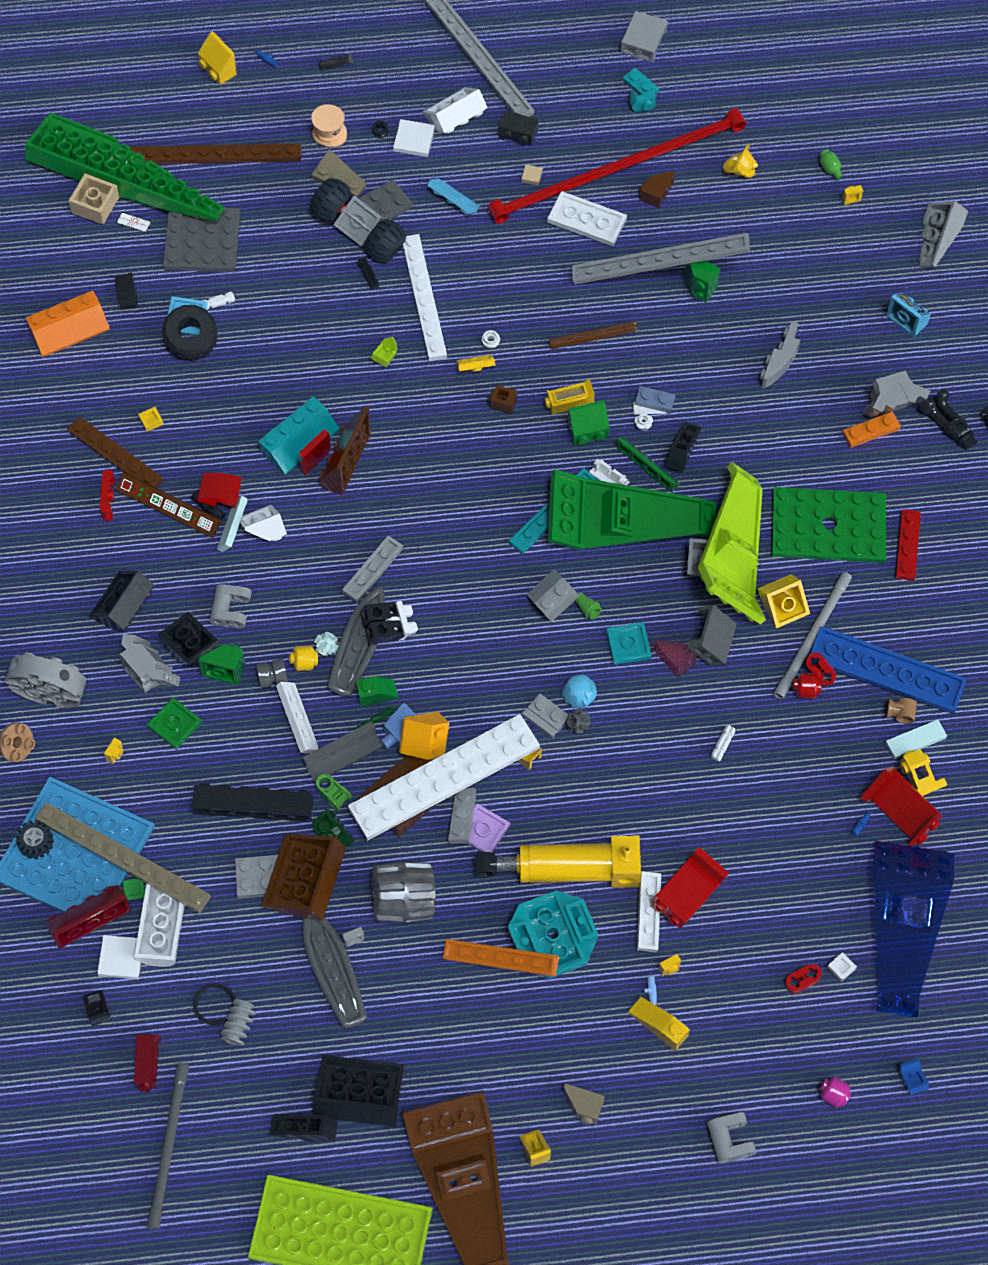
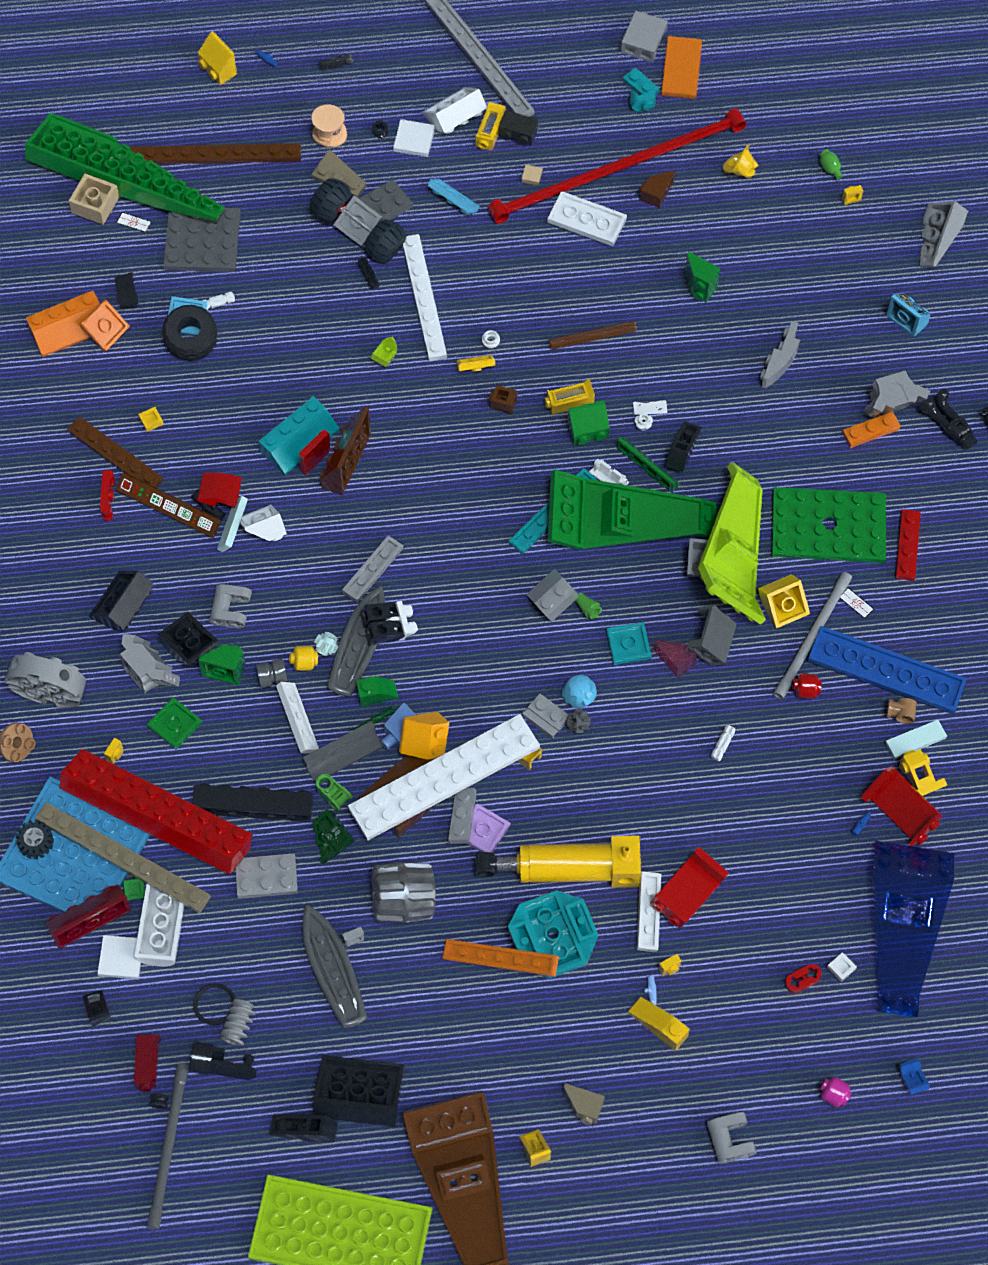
(104, 325): none -> orange tile
(155, 811): none -> red brick
(158, 1101): none -> black bush
(209, 1059): none -> black piece
(304, 875): reddish brown slope -> none
(489, 126): none -> yellow window
(655, 399): sand blue plate -> none
(661, 258): light grey plate -> none
(681, 67): none -> orange tile
(825, 665): red beam -> none
(856, 603): none -> white sticker

